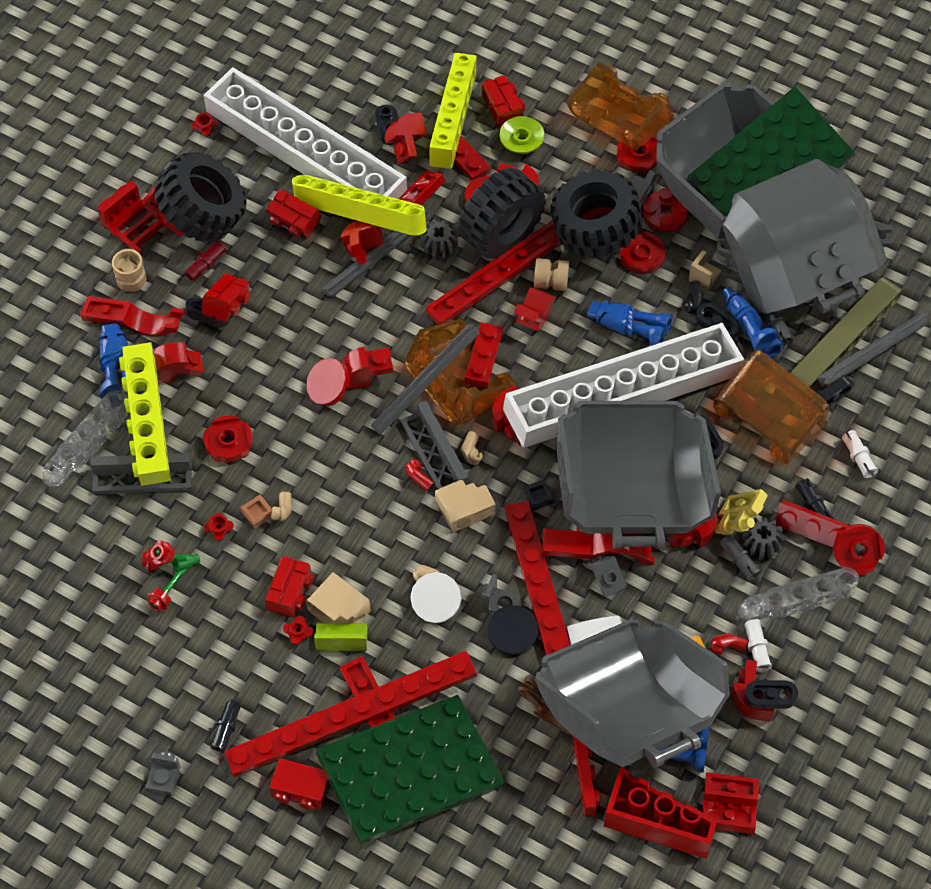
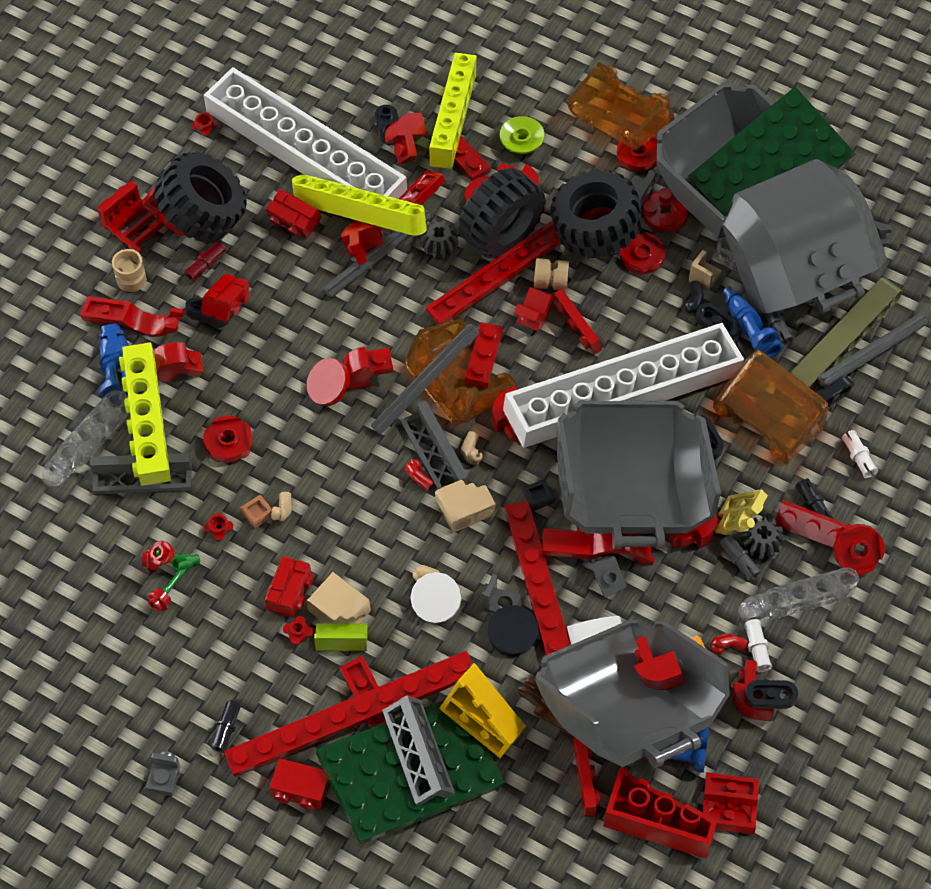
(426, 746): none -> dark grey fence
(483, 712): none -> yellow wedge
(502, 99): red brick -> none
(577, 322): none -> red plate
(621, 317): blue piece -> none
(657, 672): none -> red brick

